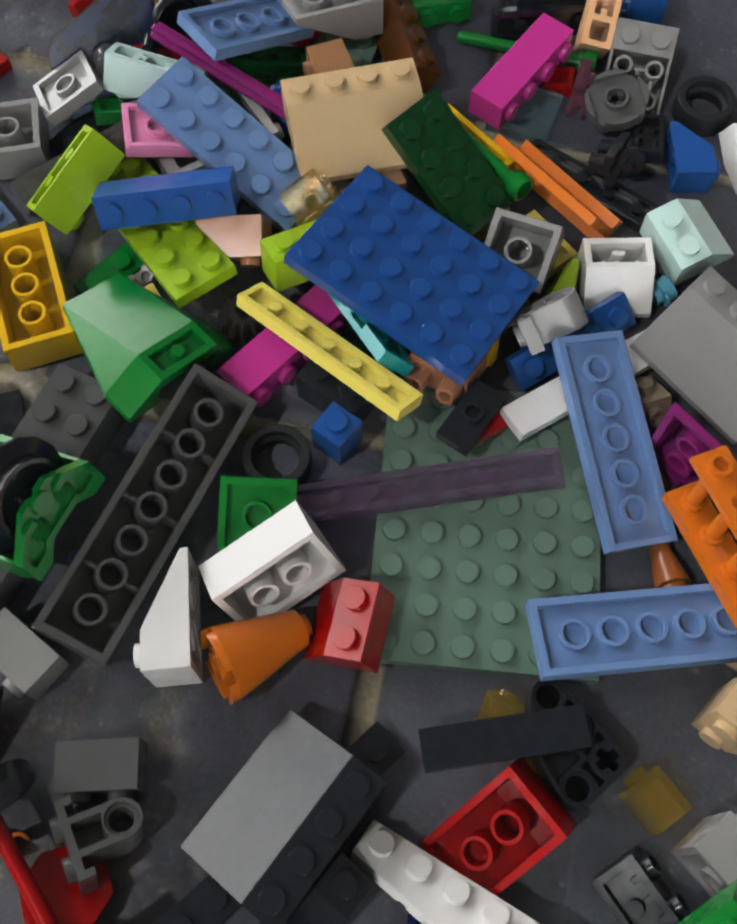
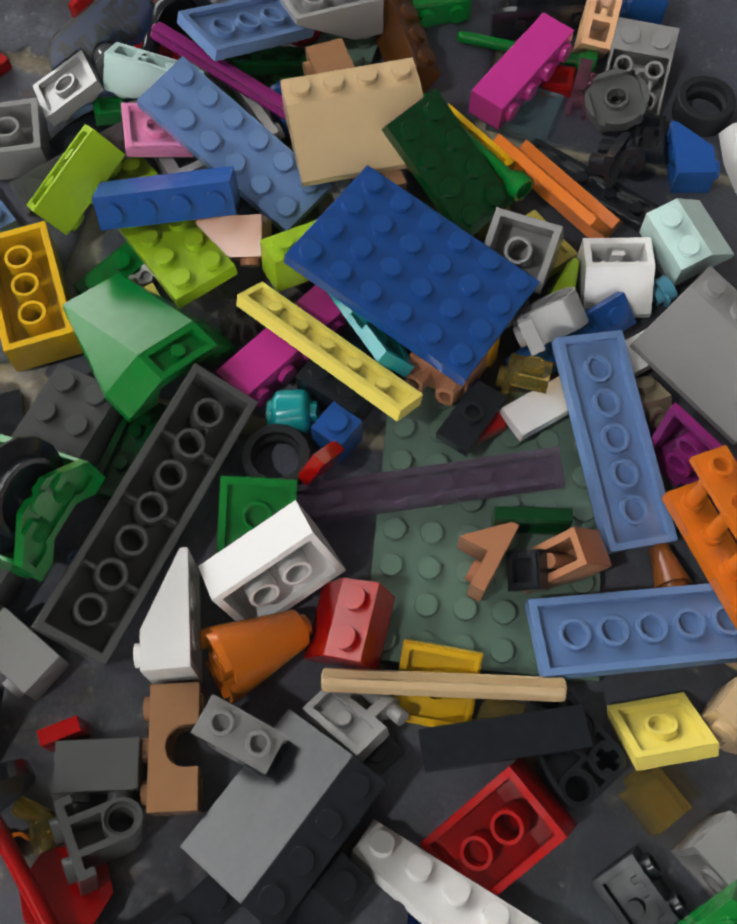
(37, 819): none -> clear yellow arm
(68, 729): none -> red tile
(125, 447): none -> dark green plate
(170, 787): none -> medium nougat arch
(238, 734): none -> light grey pin
(293, 409): none -> teal head
(308, 197): clear yellow brick -> none
(320, 462): none -> red tile
(350, 724): none -> light grey plate
(434, 657): none -> yellow tile
(444, 684): none -> tan axle
(490, 548): none -> nougat slope
(526, 373): none -> clear yellow bracket
(527, 570): none -> black tile
(534, 519): none -> dark green tile
(574, 556): none -> nougat slope
(662, 731): none -> light yellow plate

